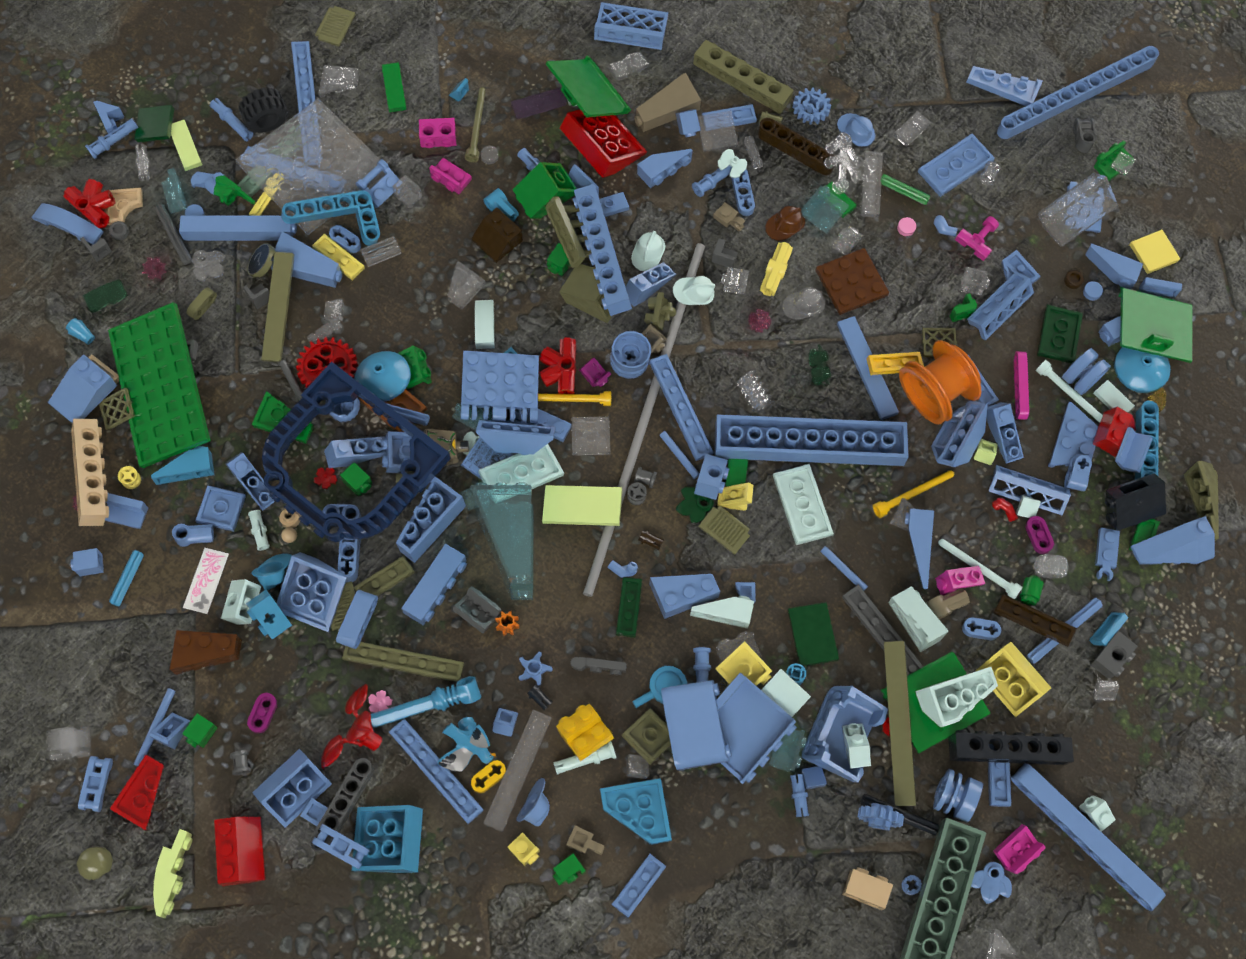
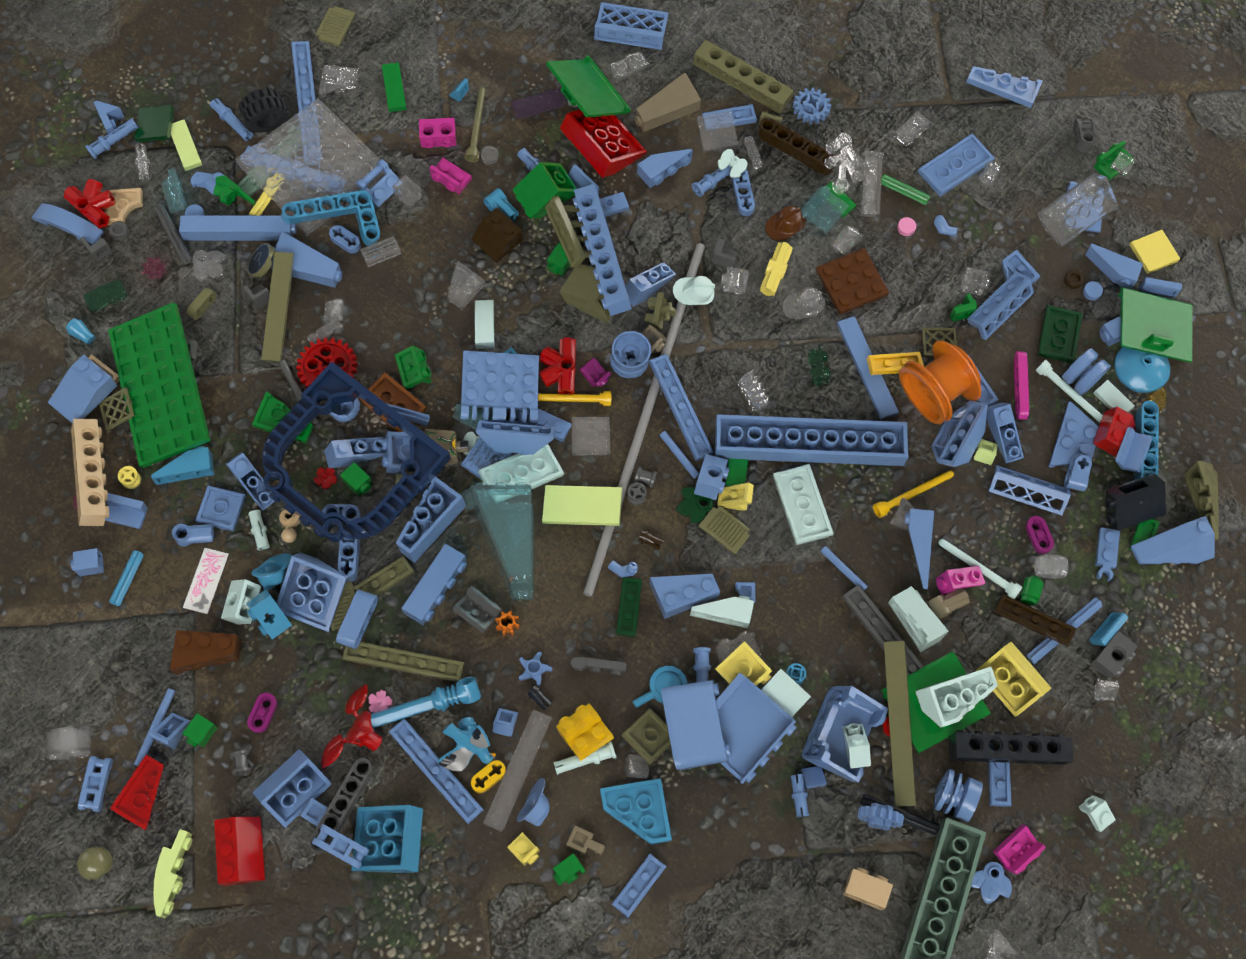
(348, 264): light yellow tile -> none
(388, 381): dark azure dish -> none
(648, 251): light aqua piece -> none
(688, 122): medium blue brick -> none
(727, 215): dark tan plate -> none
(759, 320): clear pink gear -> none
(787, 755): clear light blue bracket -> none
(813, 634): dark green tile -> none
(858, 128): medium blue piece -> none
(917, 883): medium blue bush -> none
(977, 241): dark pink bar -> none
(981, 633): medium blue beam -> none
(1001, 503): red arm -> none
(1028, 507): light aqua slope -> none
(1077, 92): medium blue beam -> none
(1088, 837): medium blue beam -> none

